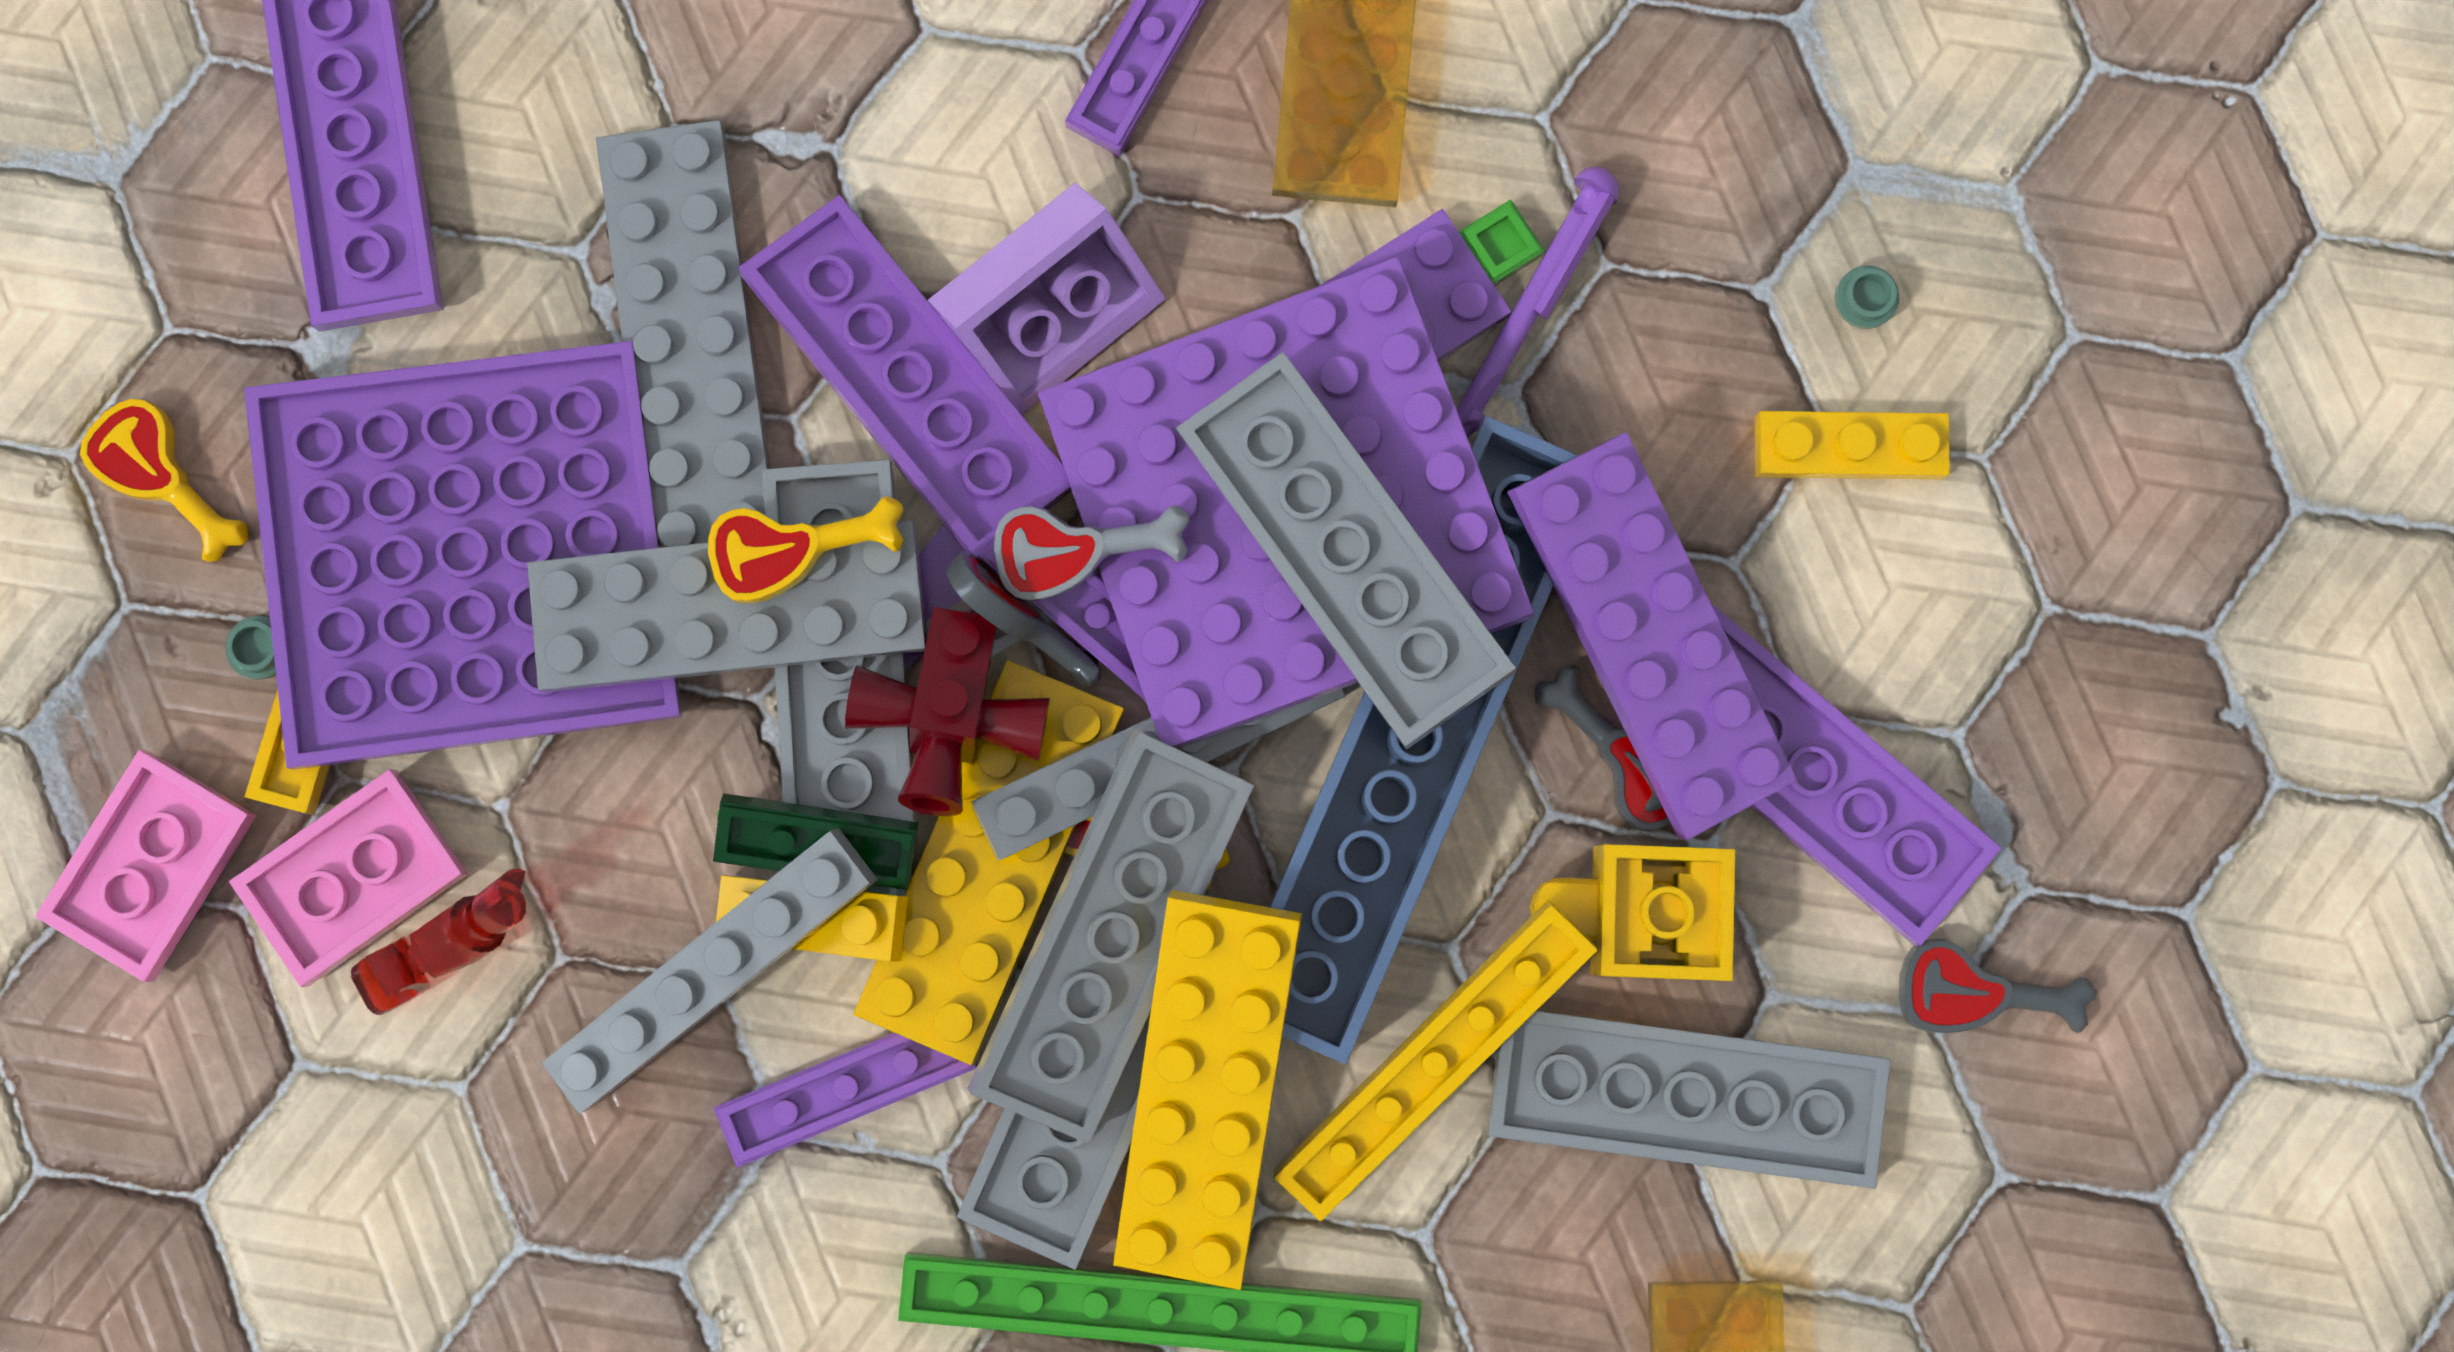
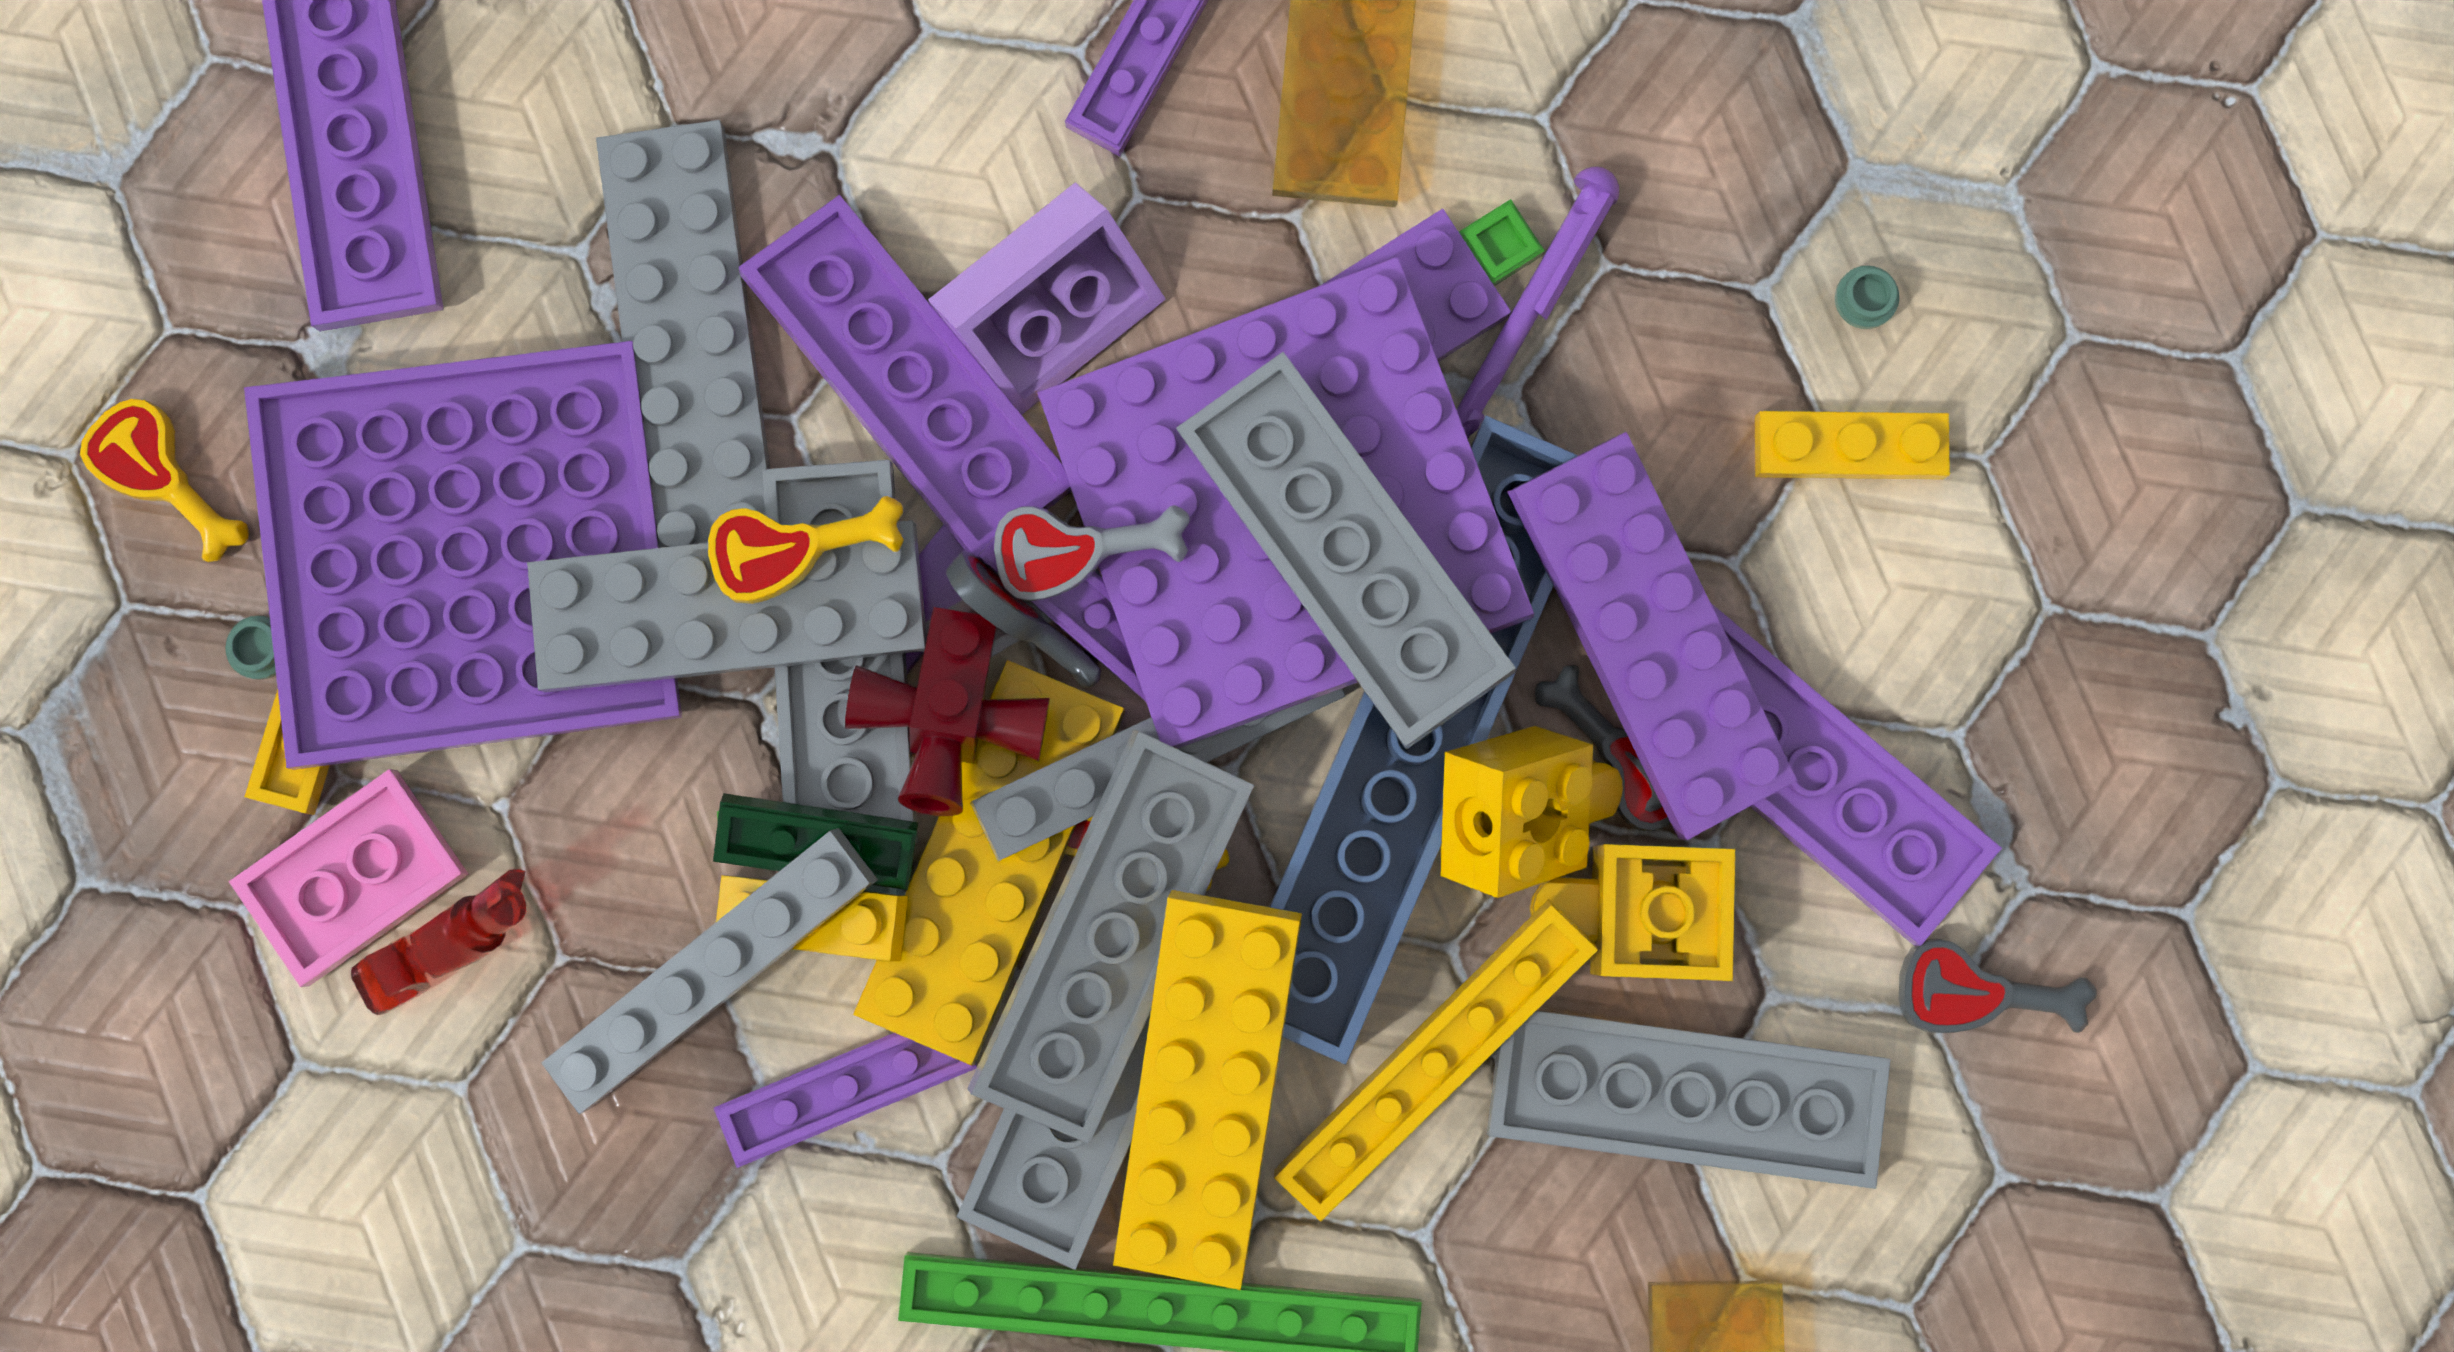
(145, 866): bright pink plate -> none
(1522, 809): none -> yellow brick

